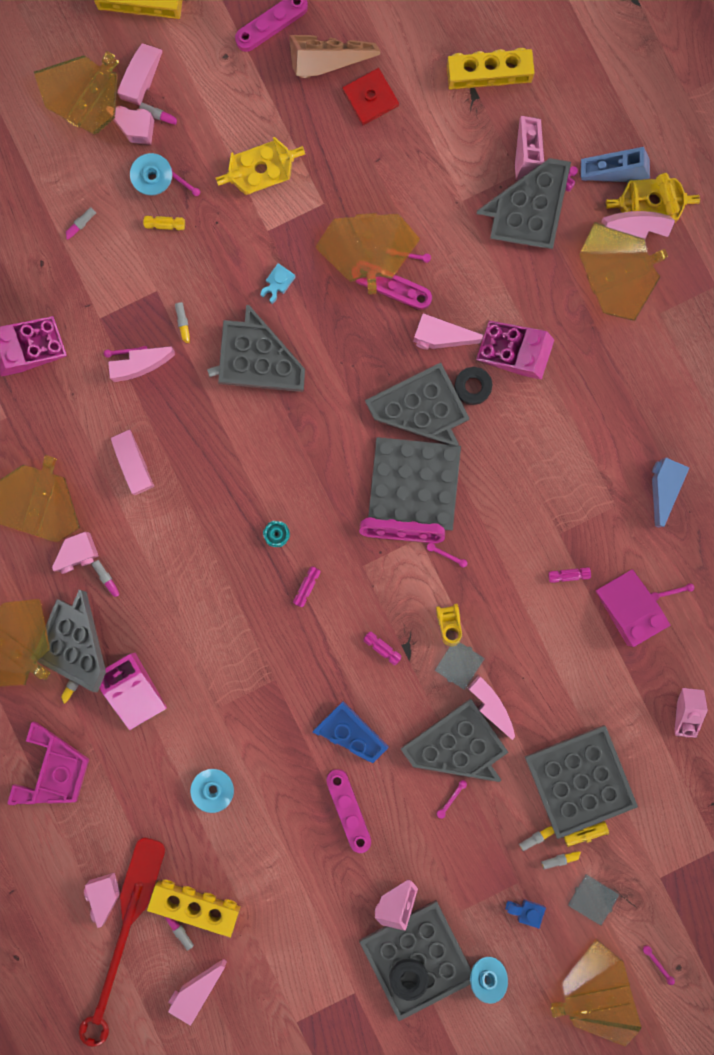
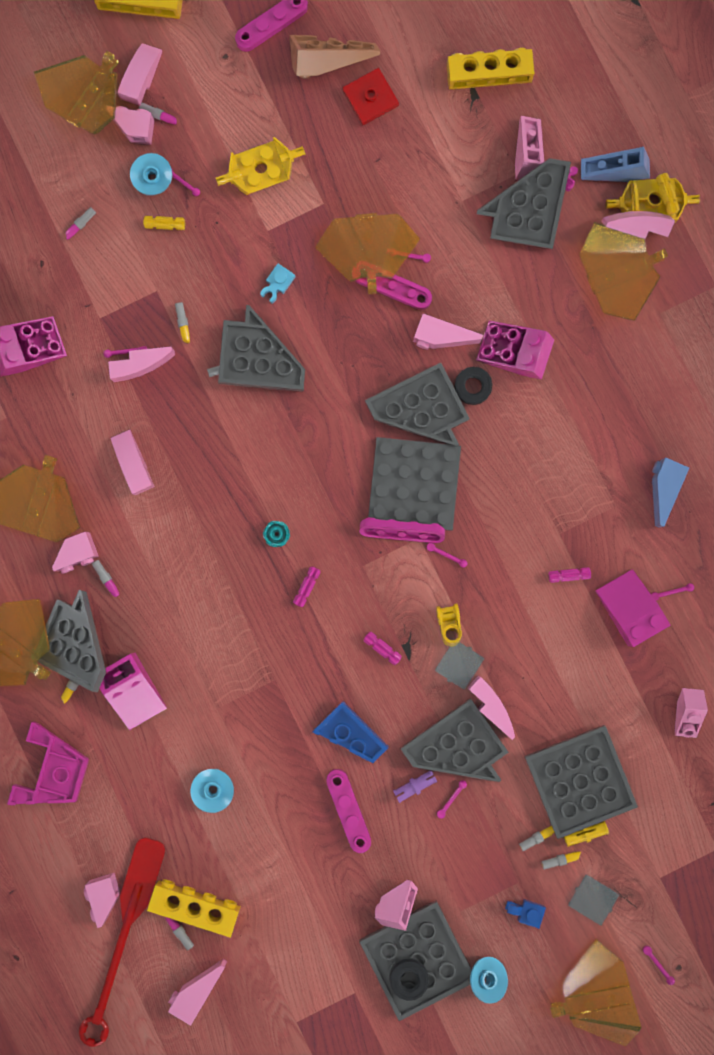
(415, 786): none -> medium lavender pin

